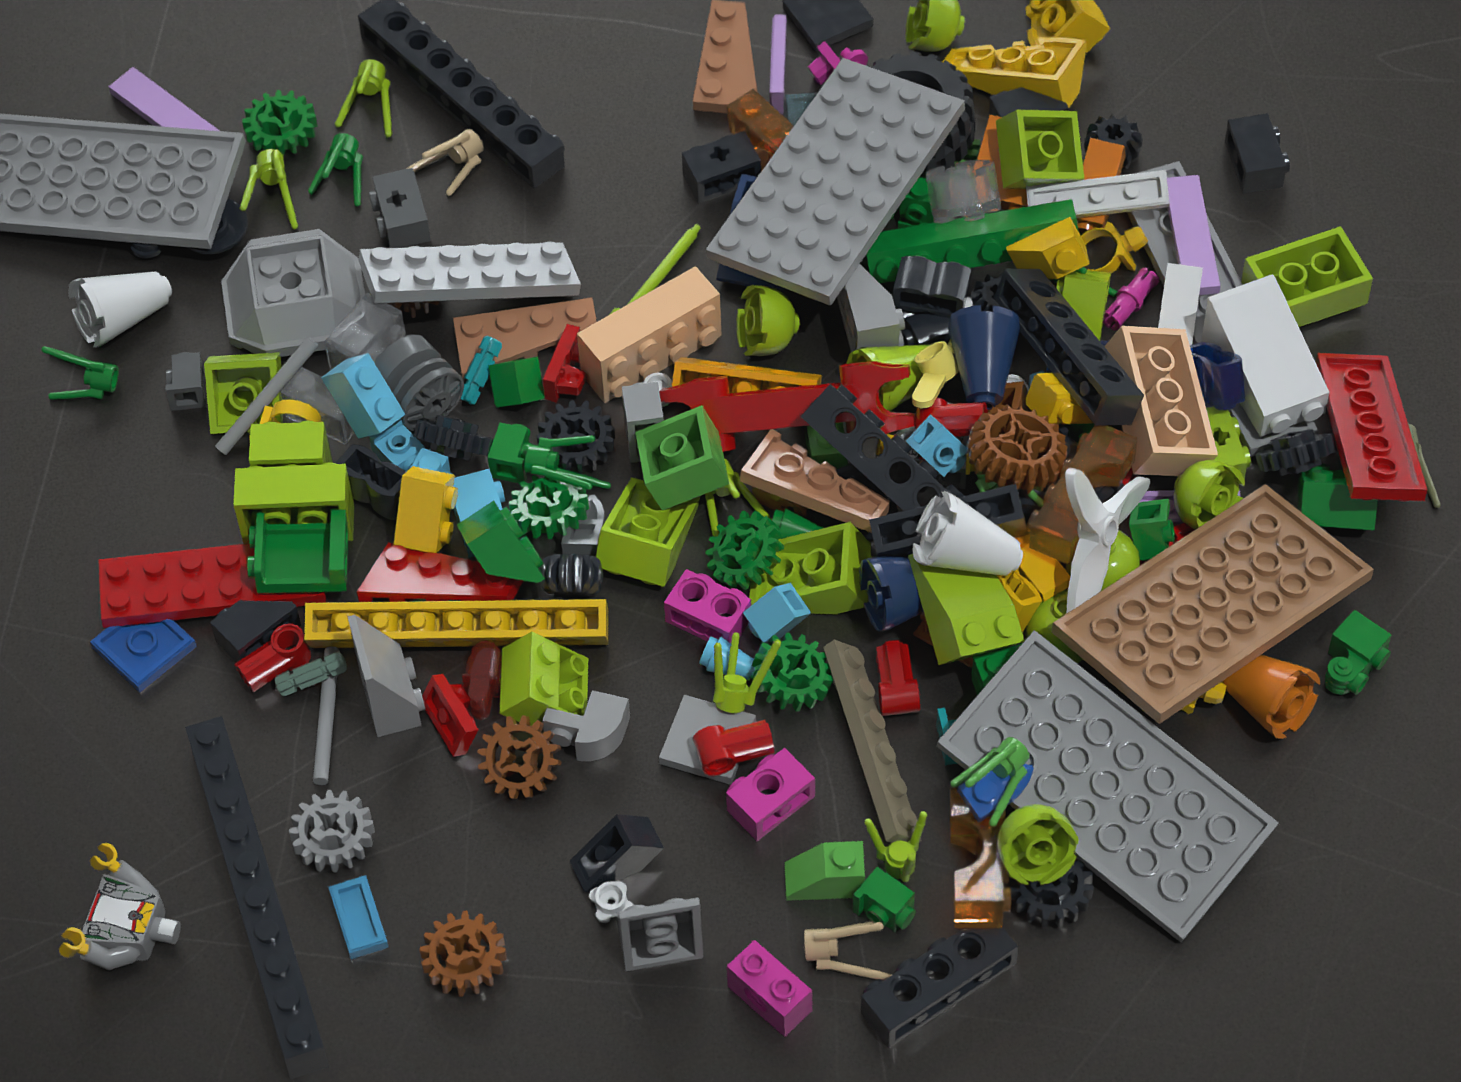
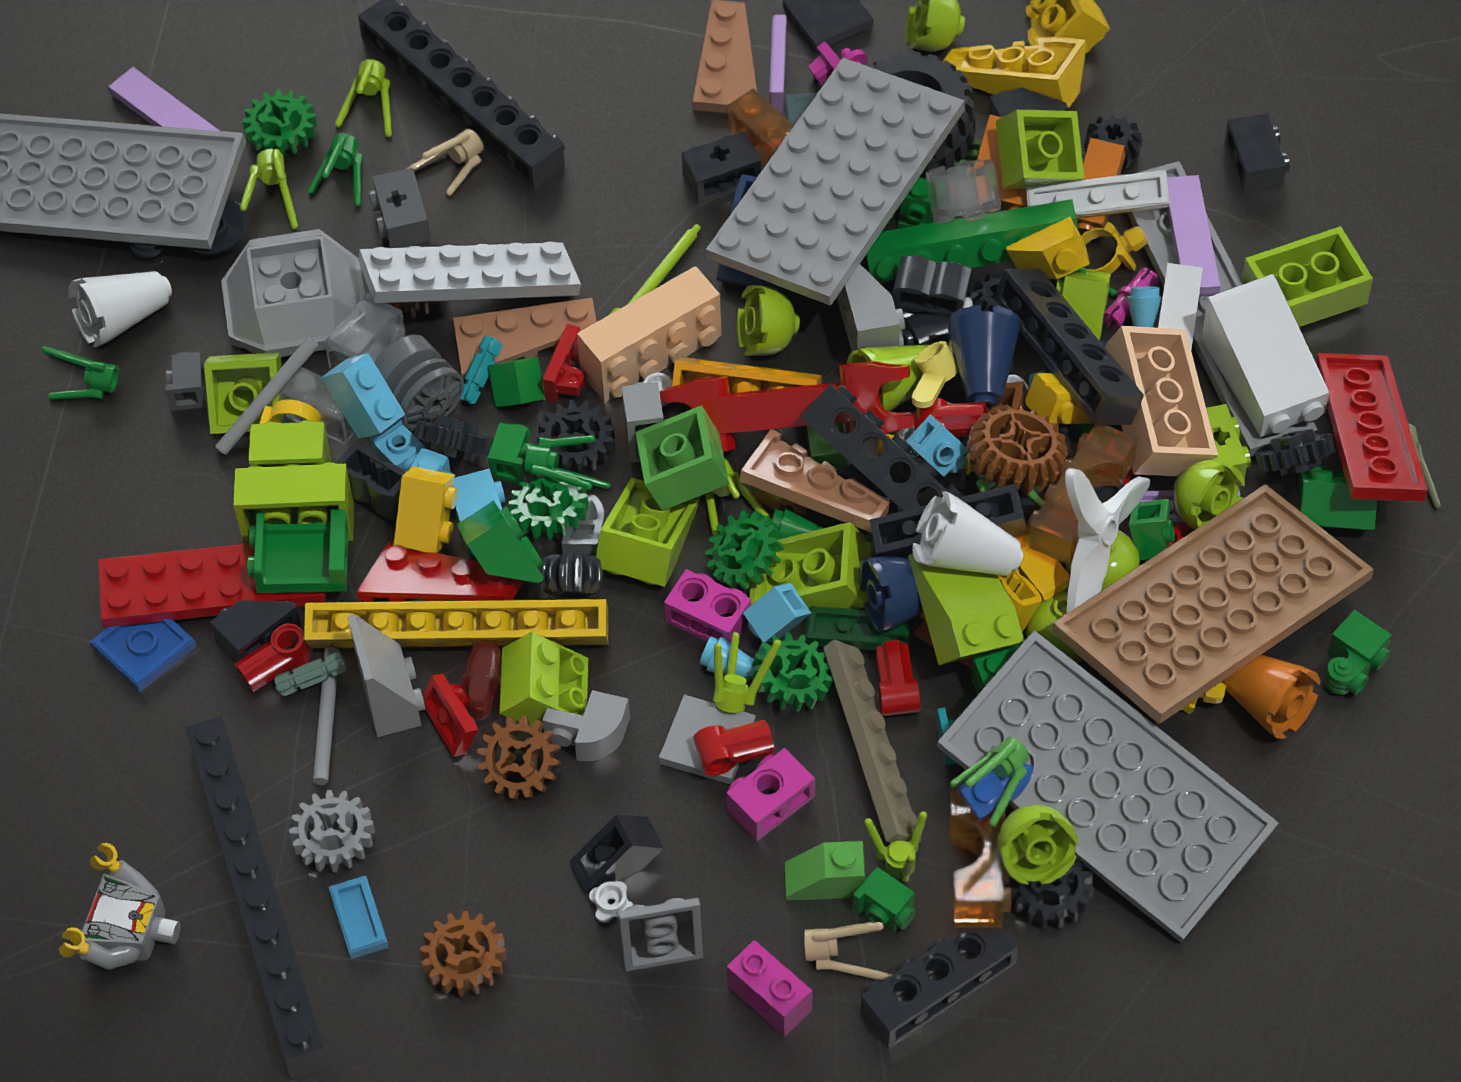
(851, 628): none -> dark green hinge
(1144, 306): none -> medium azure cone
(1219, 375): clear blue brick -> none

